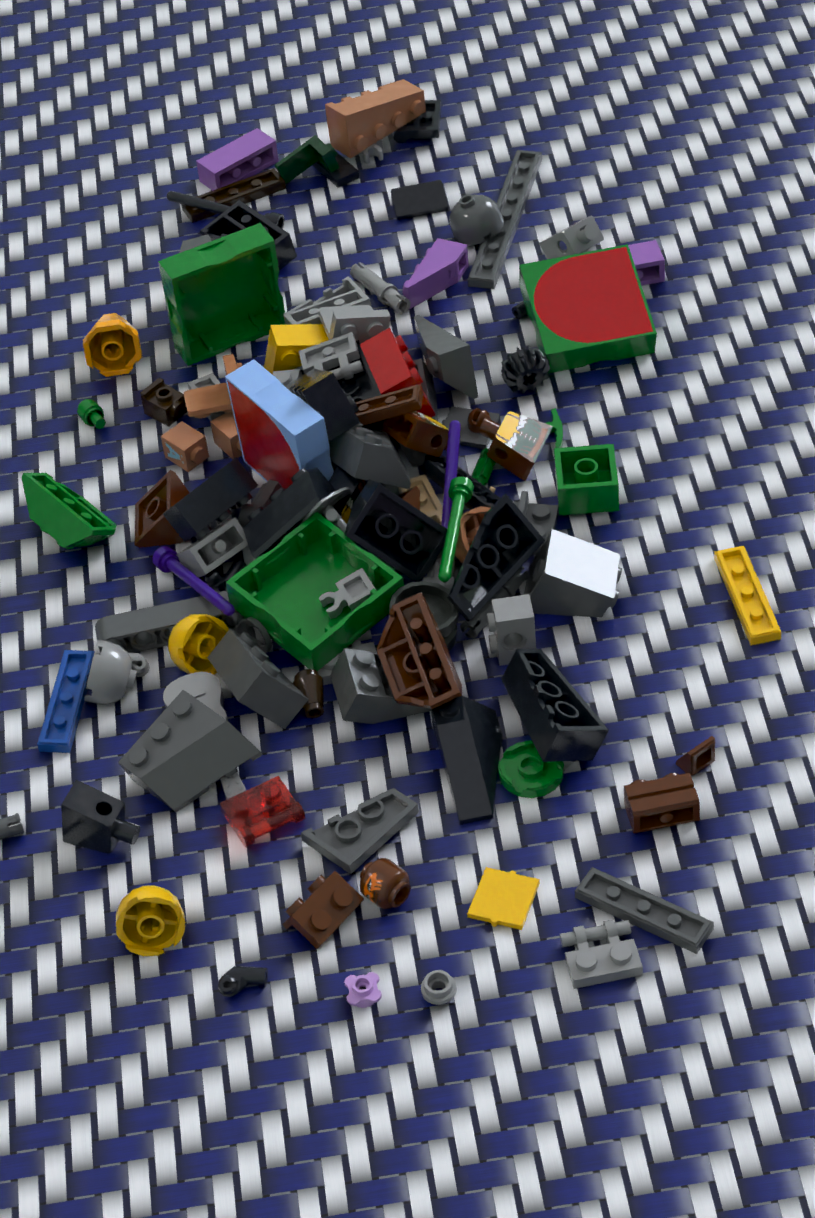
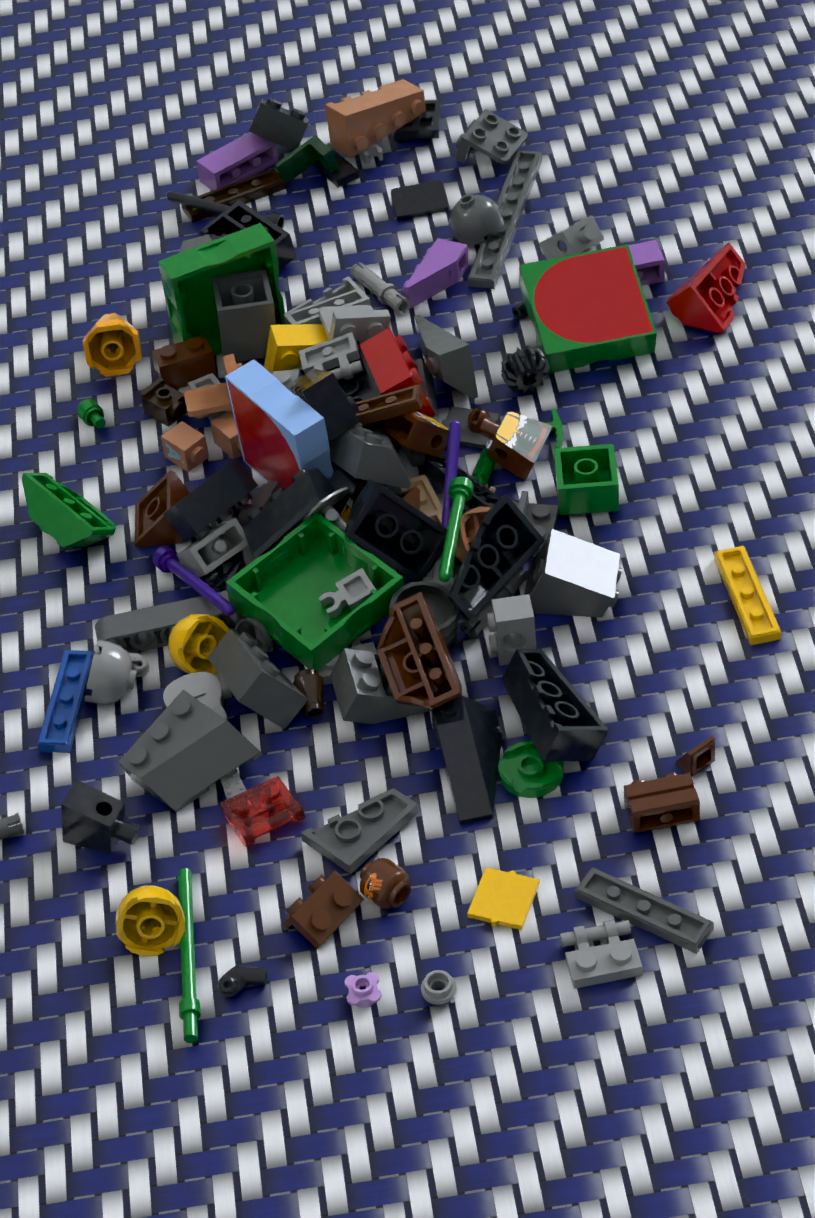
(184, 361): none -> reddish brown brick
(189, 1006): none -> green bar
(243, 313): none -> dark grey slope
(279, 124): none -> black slope
(491, 137): none -> dark grey bracket
(710, 293): none -> red wedge

